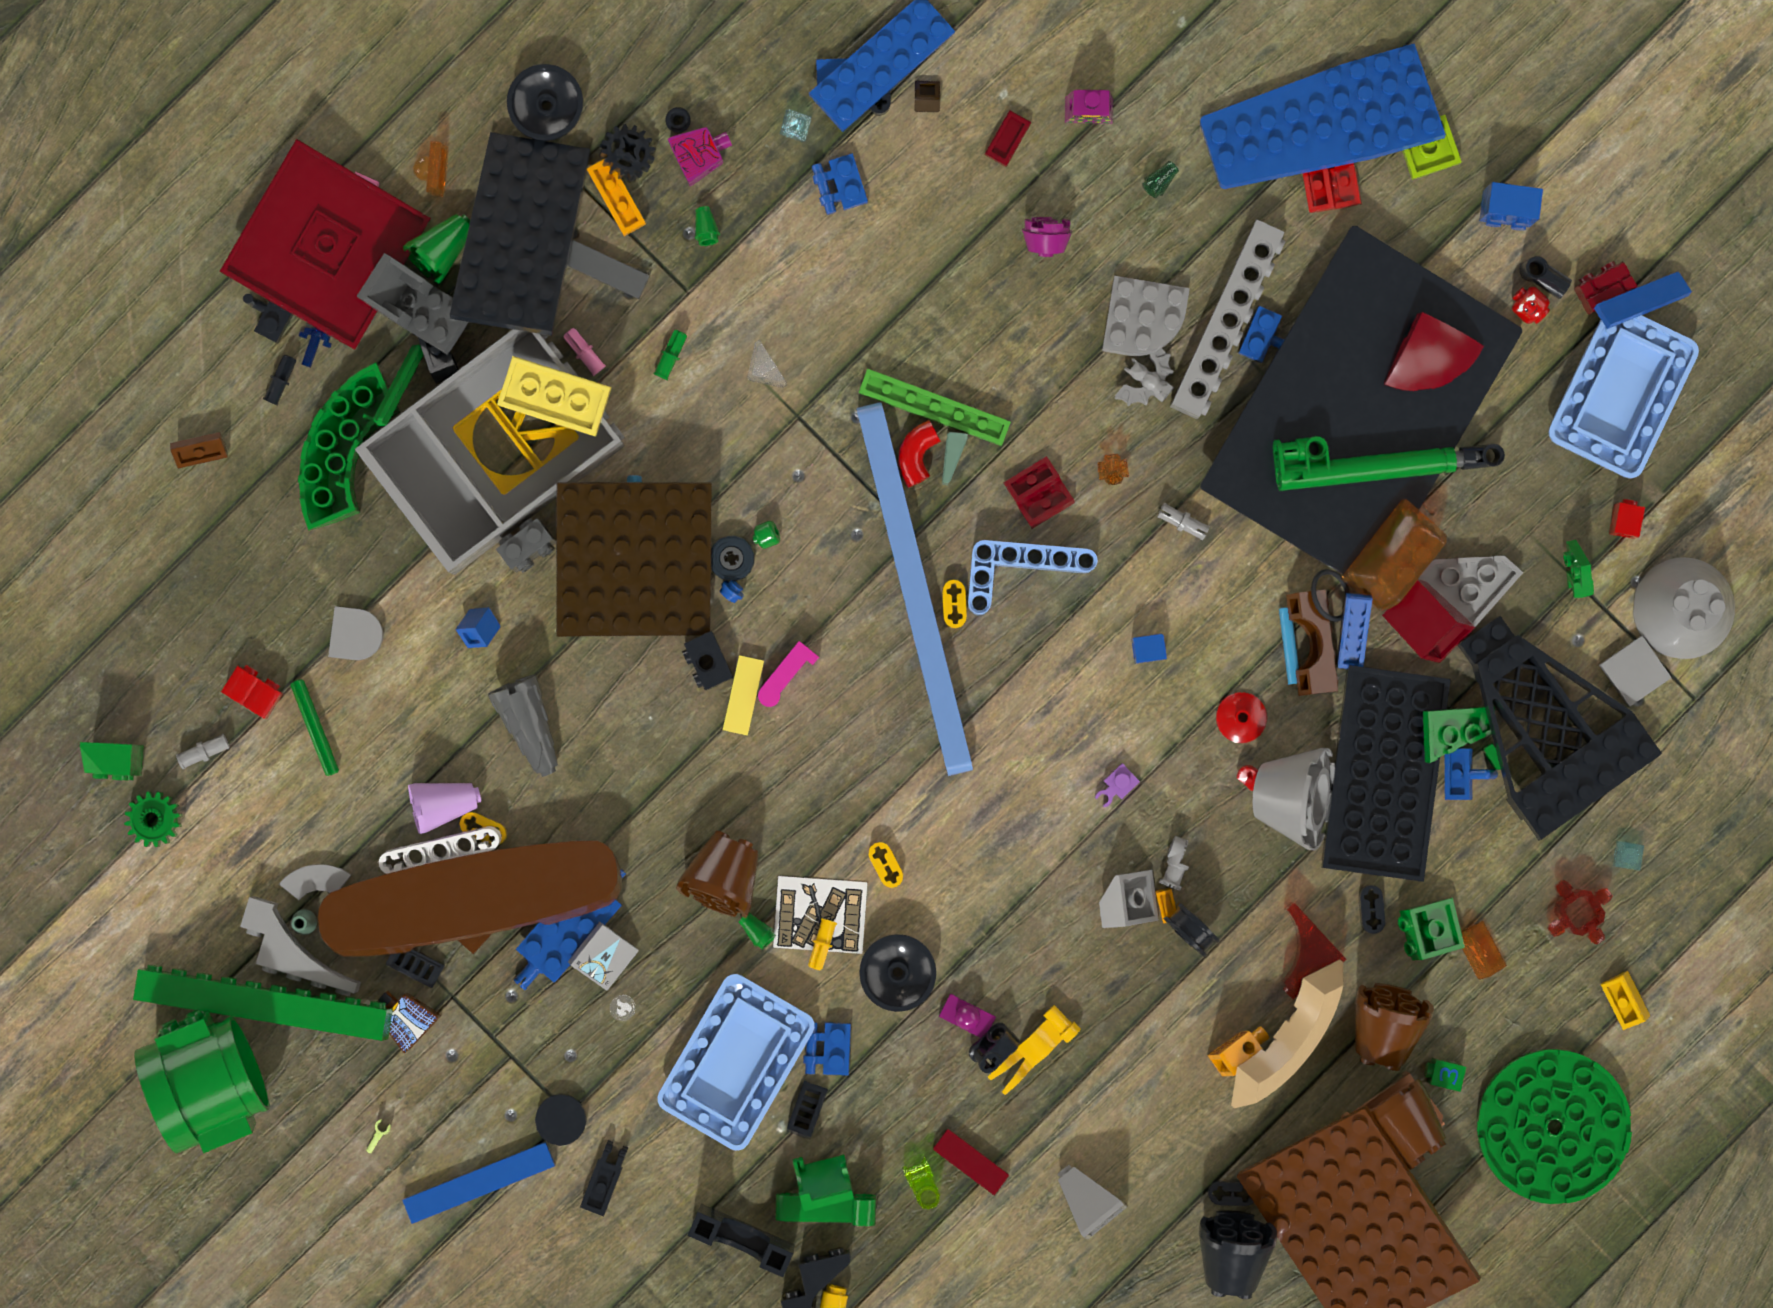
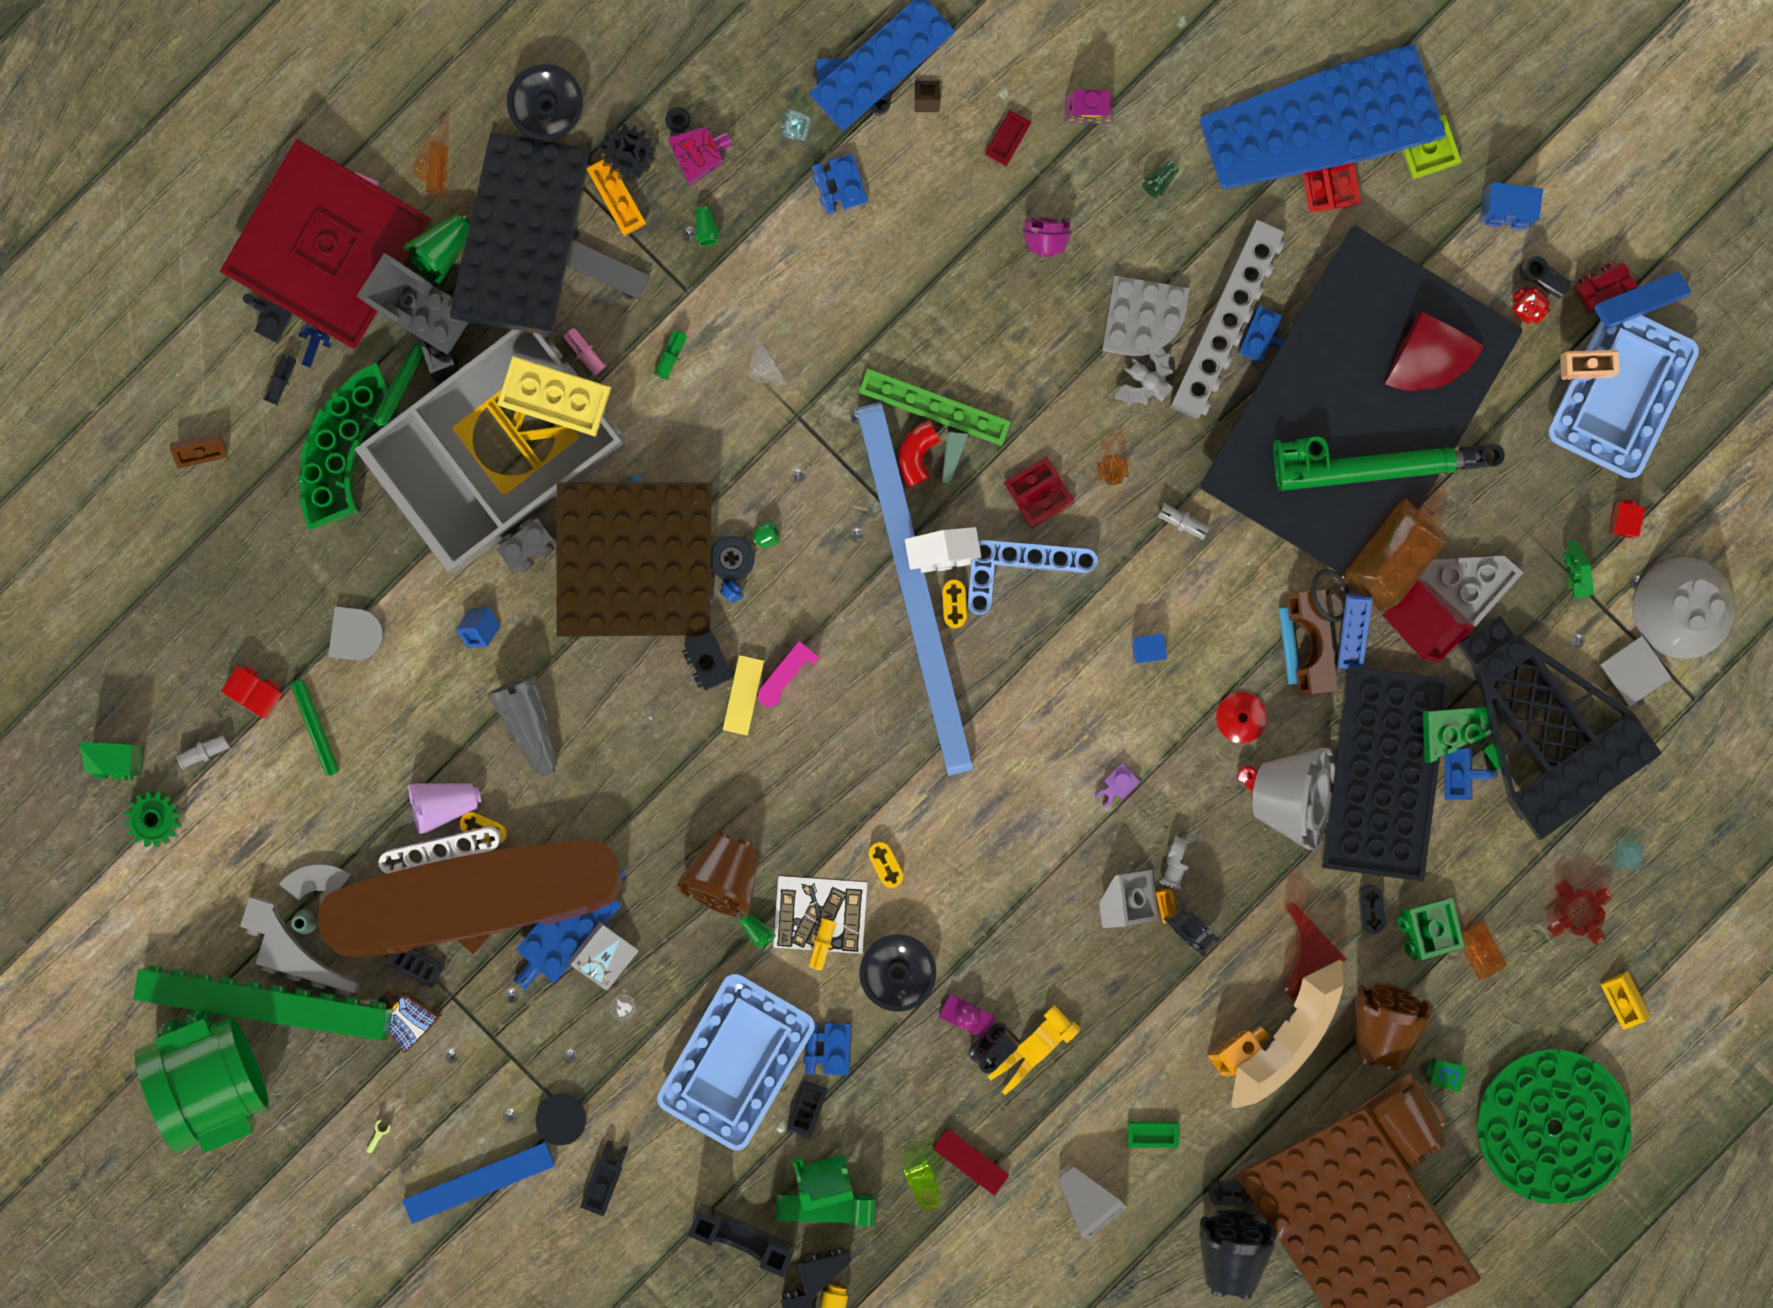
(943, 549): none -> white brick
(1152, 1134): none -> green tile
(1589, 364): none -> light nougat brick

